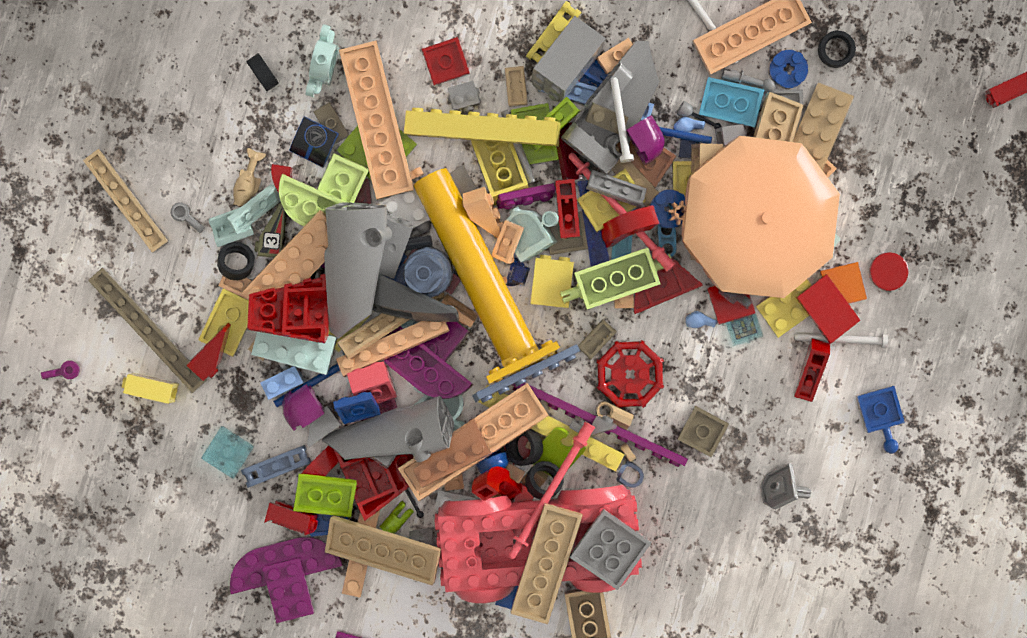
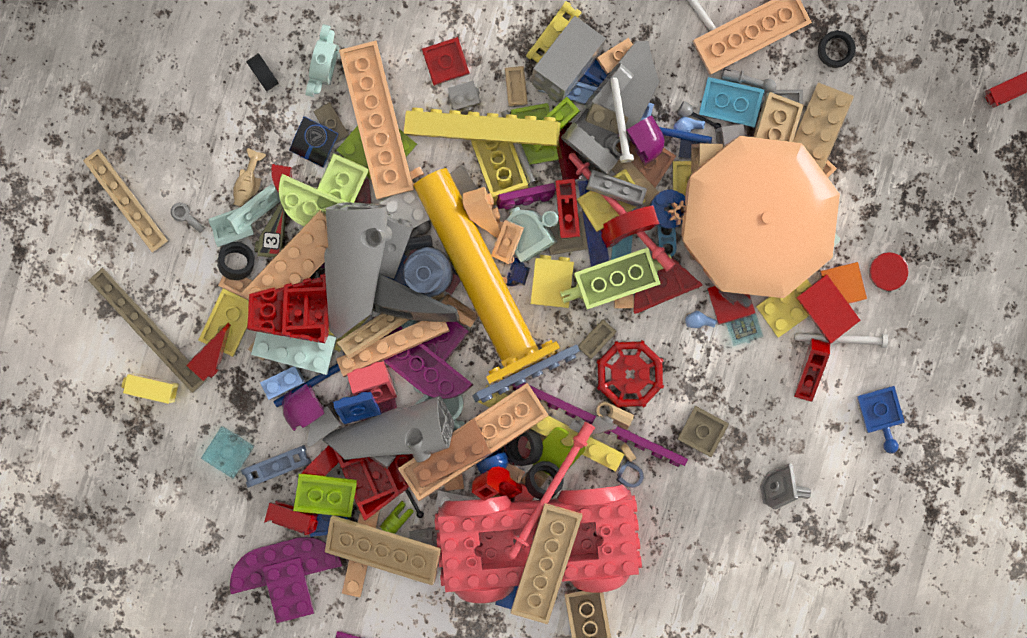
(68, 370): magenta plate -> none
(610, 549): light grey plate -> none
(796, 61): blue plate -> none

